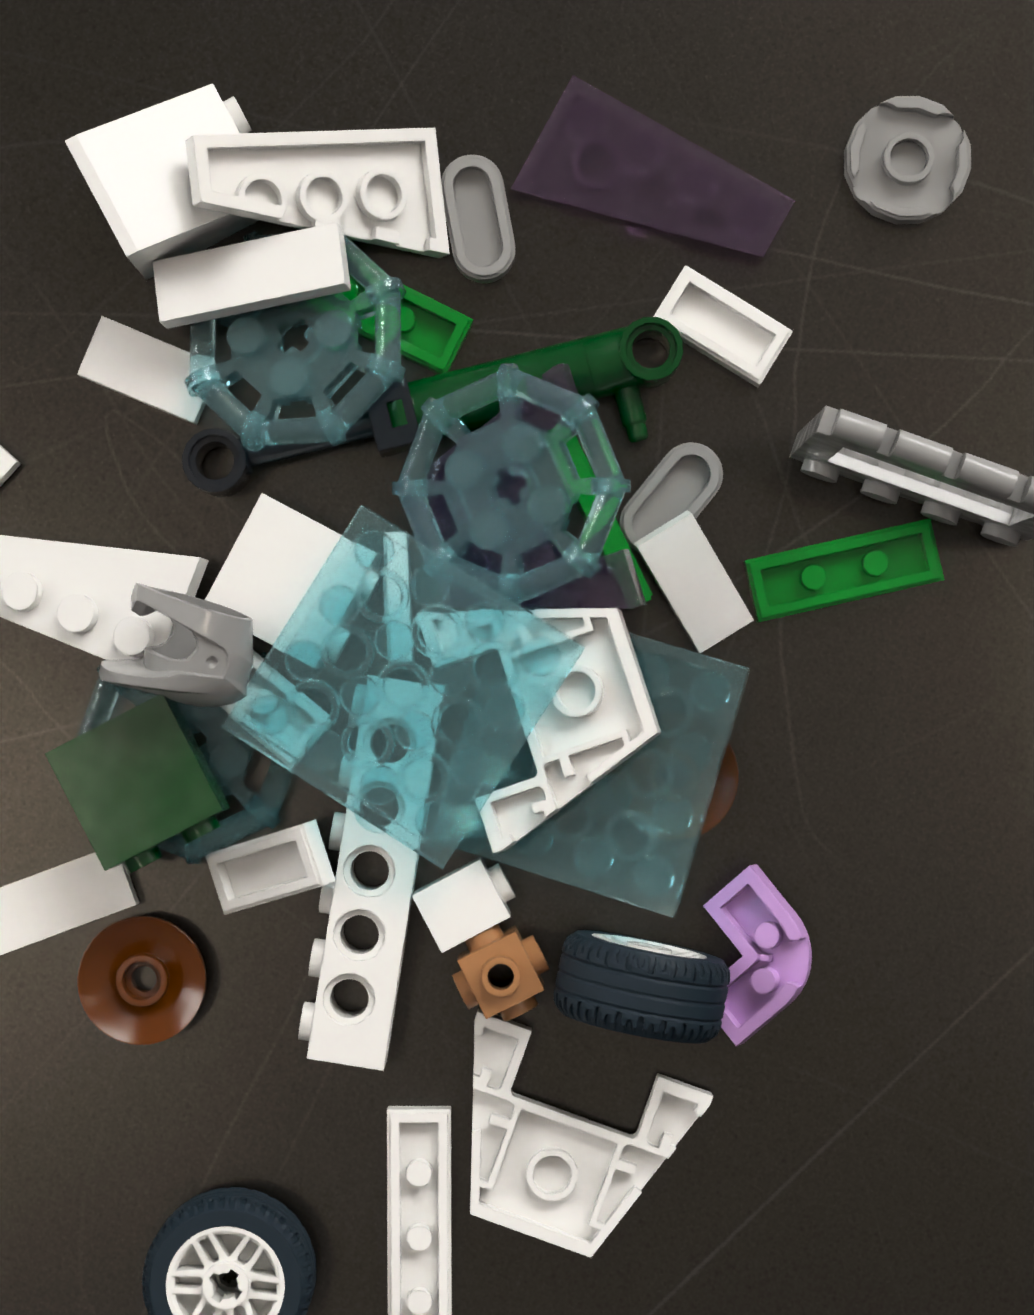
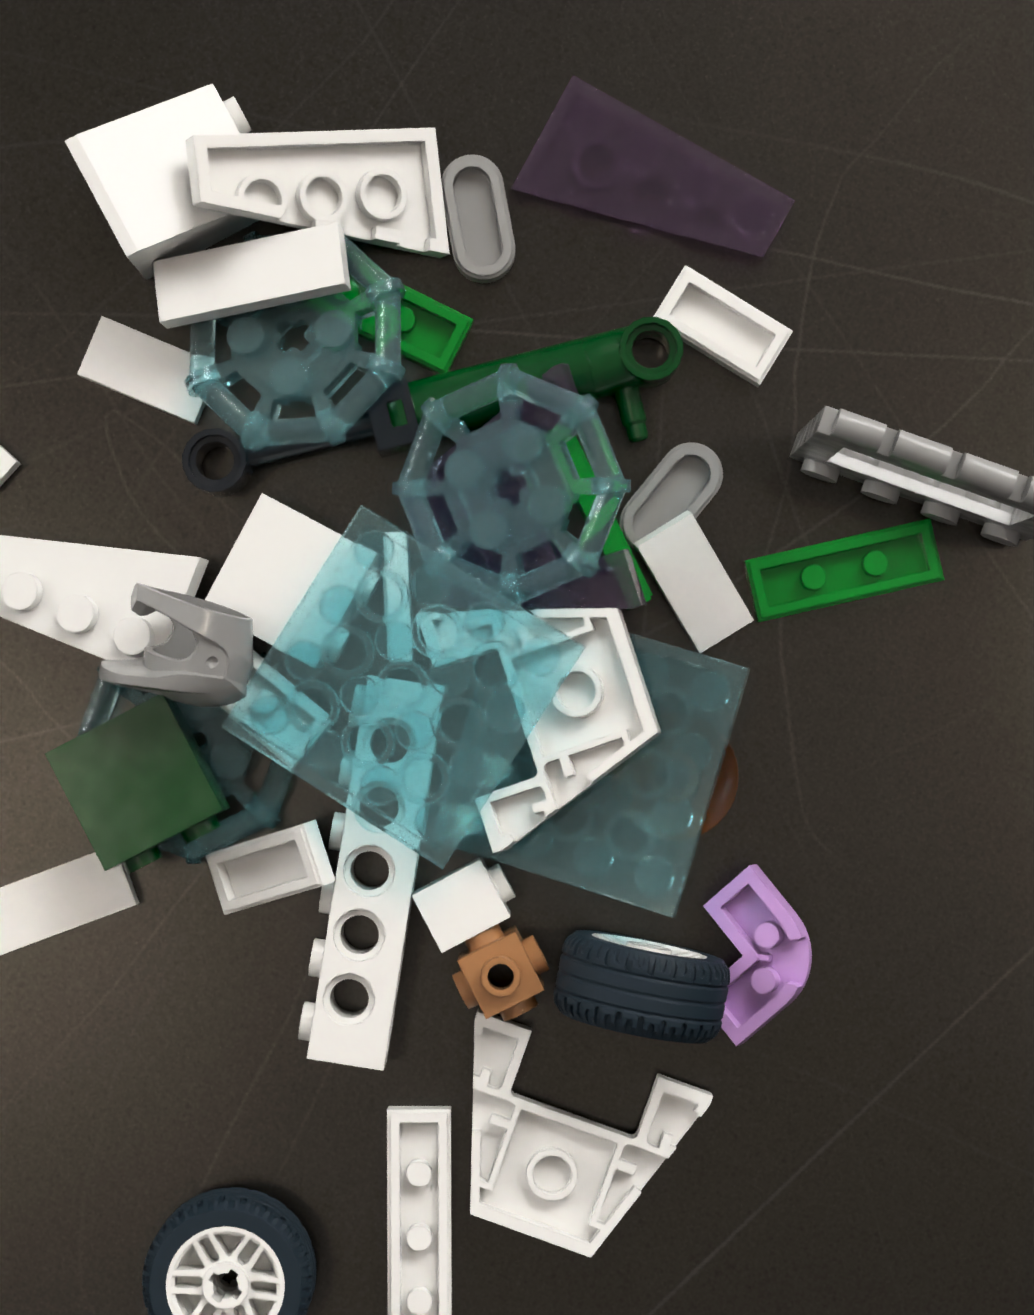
(109, 984): reddish brown dish -> none
(907, 160): light grey tile -> none

